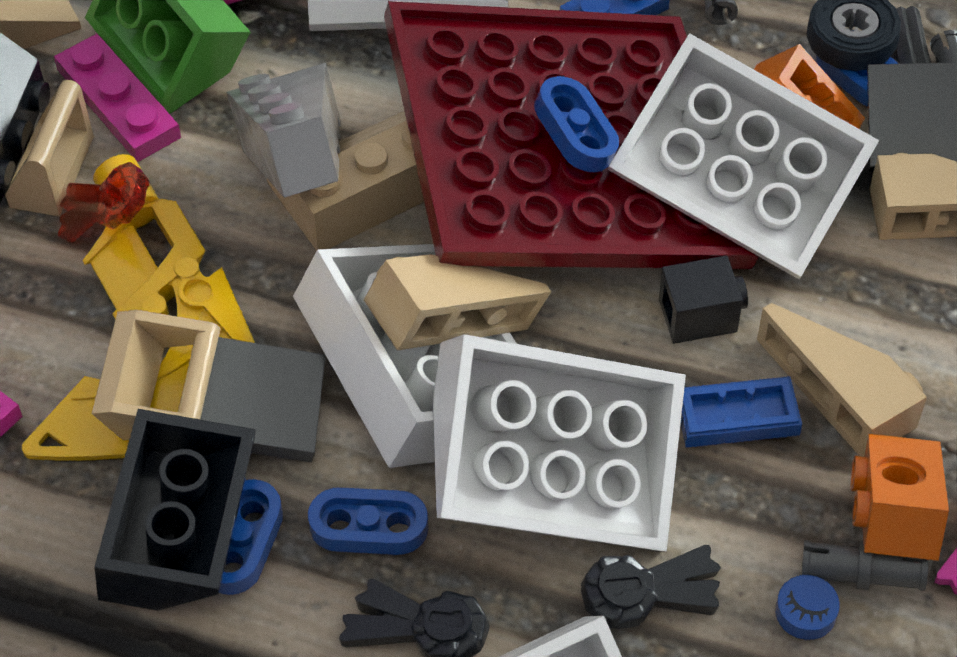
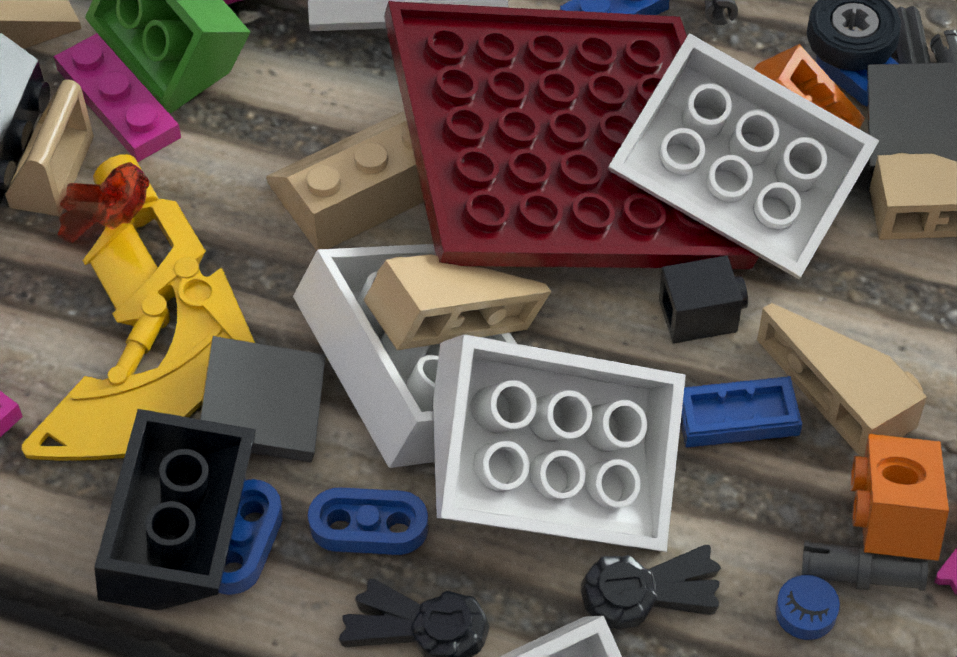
(134, 364): tan tile -> none
(290, 127): light grey wedge -> none
(576, 124): blue plate -> none

